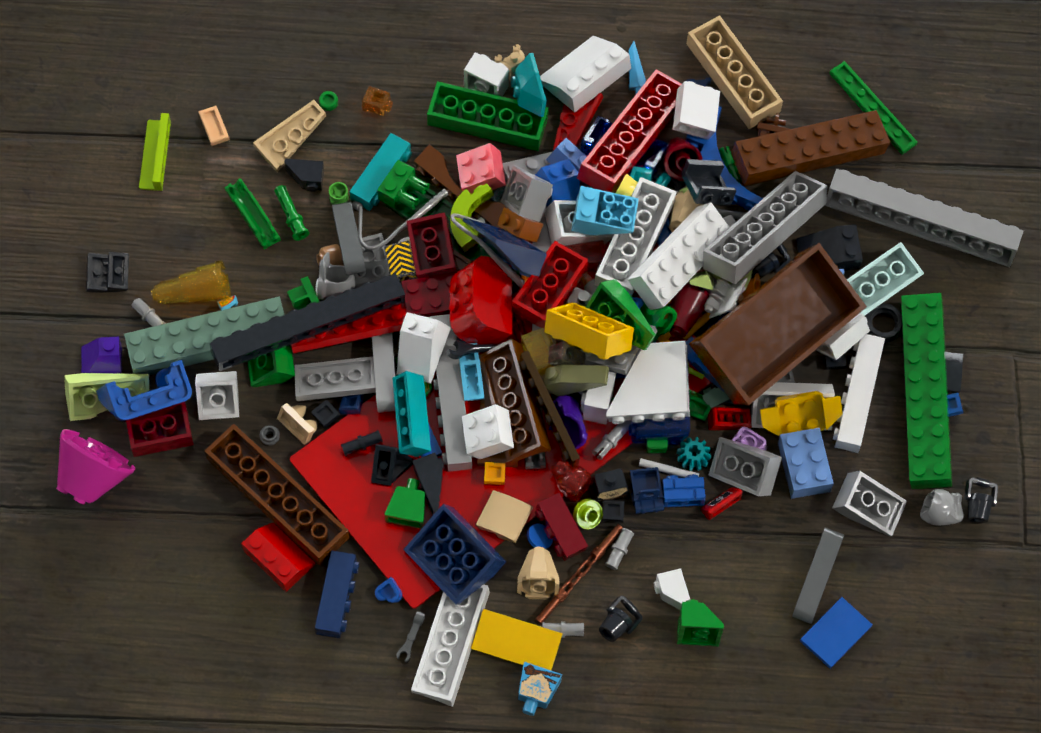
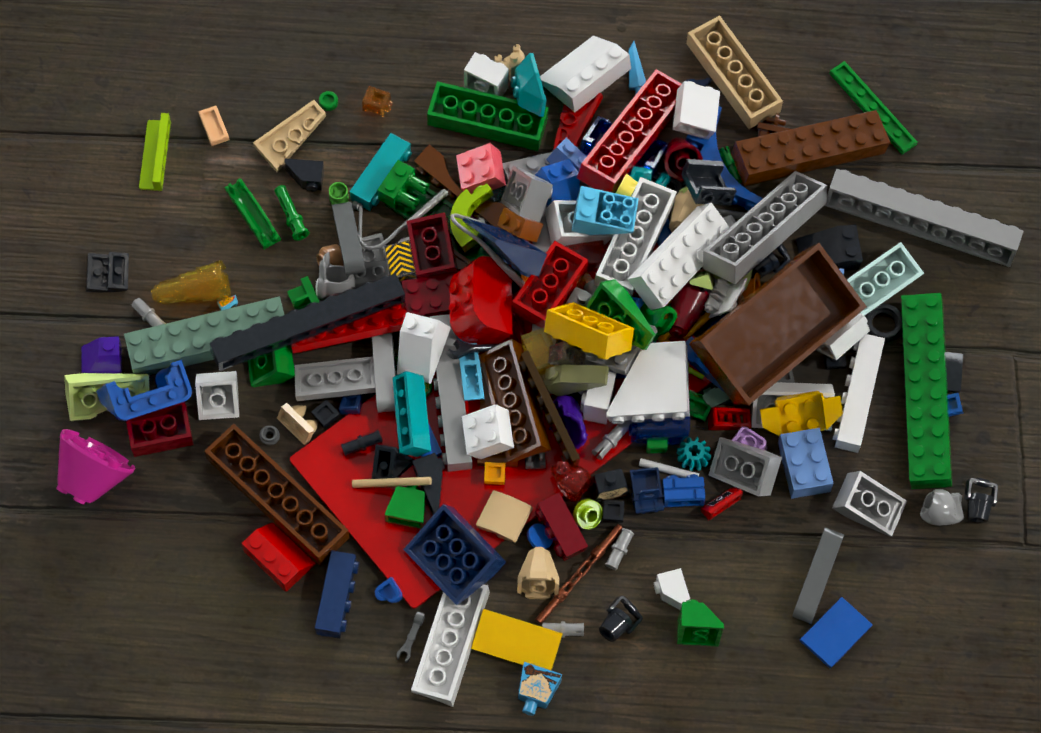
(389, 482): none -> tan bar

